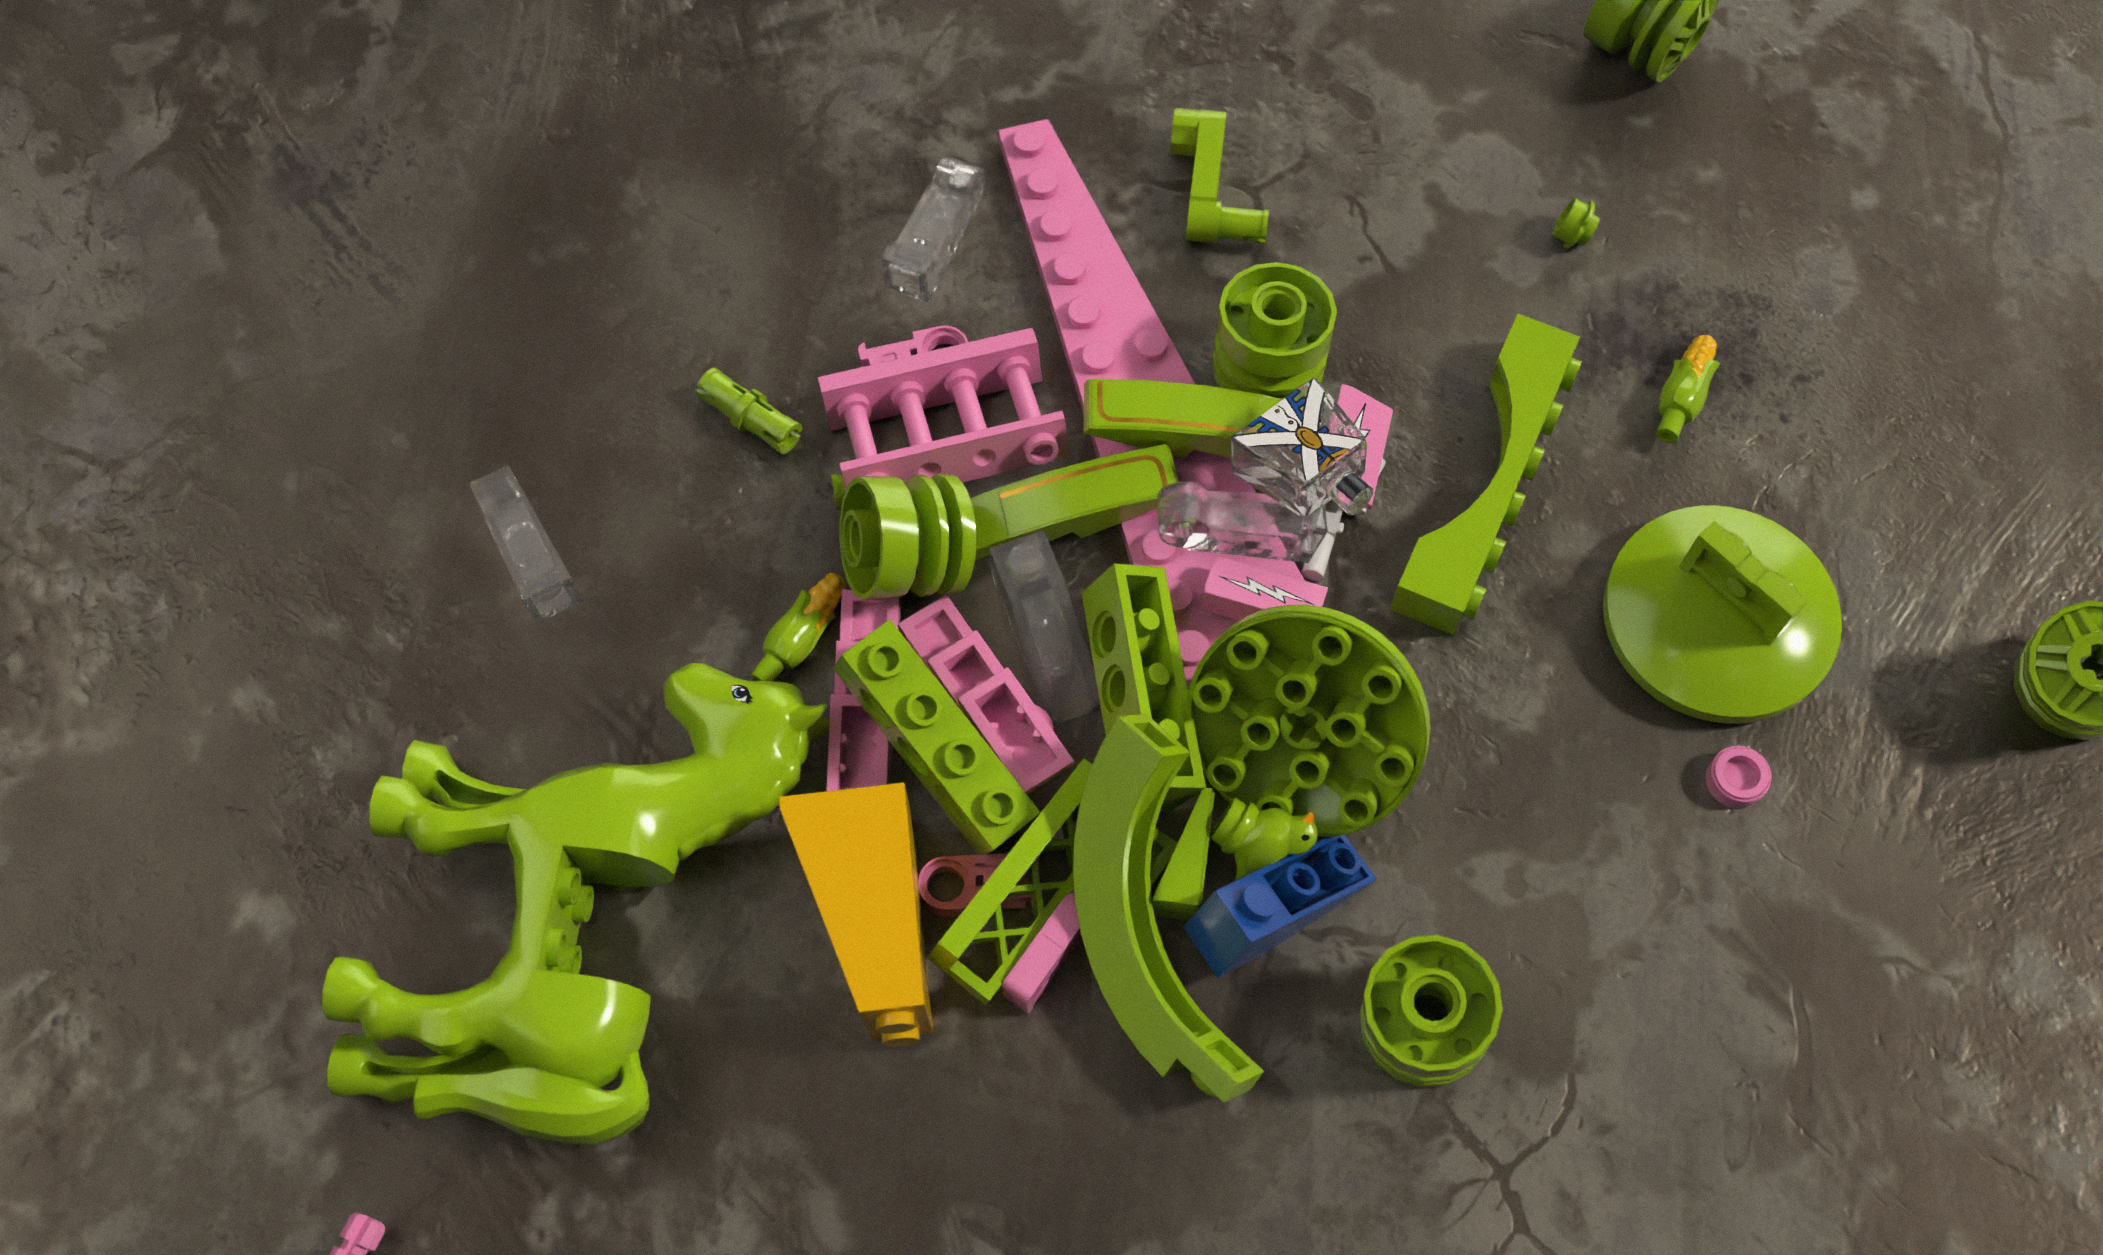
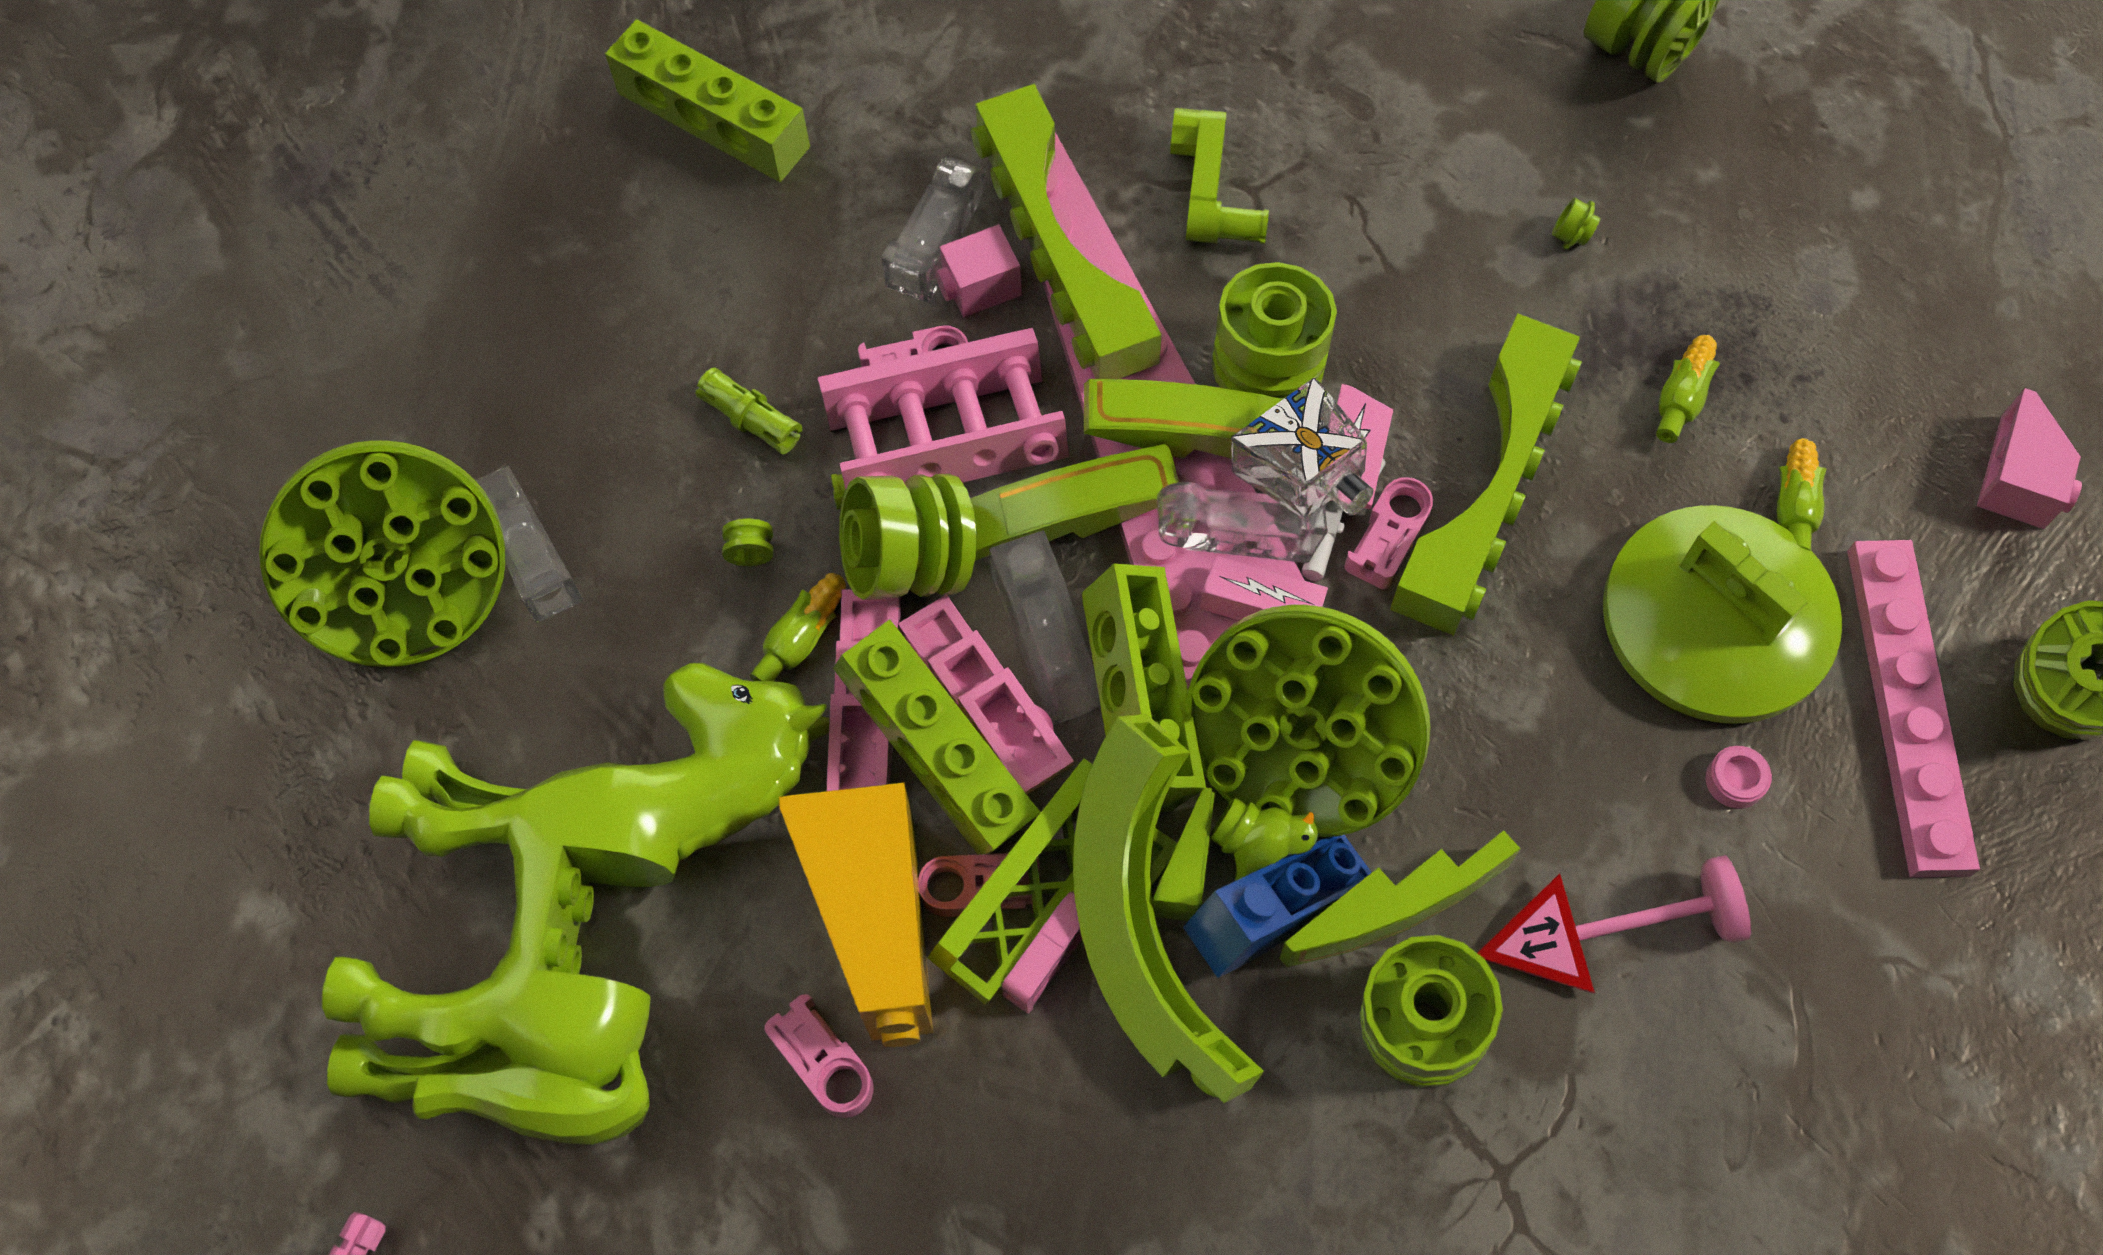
(382, 553): none -> lime bracket
(708, 100): none -> lime brick
(747, 542): none -> lime bush
(817, 1054): none -> bright pink piece
(979, 271): none -> bright pink brick
(1106, 316): none -> lime arch
(1381, 910): none -> lime slope
(1389, 535): none -> bright pink piece
(1548, 944): none -> bright pink piece
(1801, 492): none -> lime piece
(1912, 710): none -> bright pink plate
(2030, 465): none -> bright pink slope

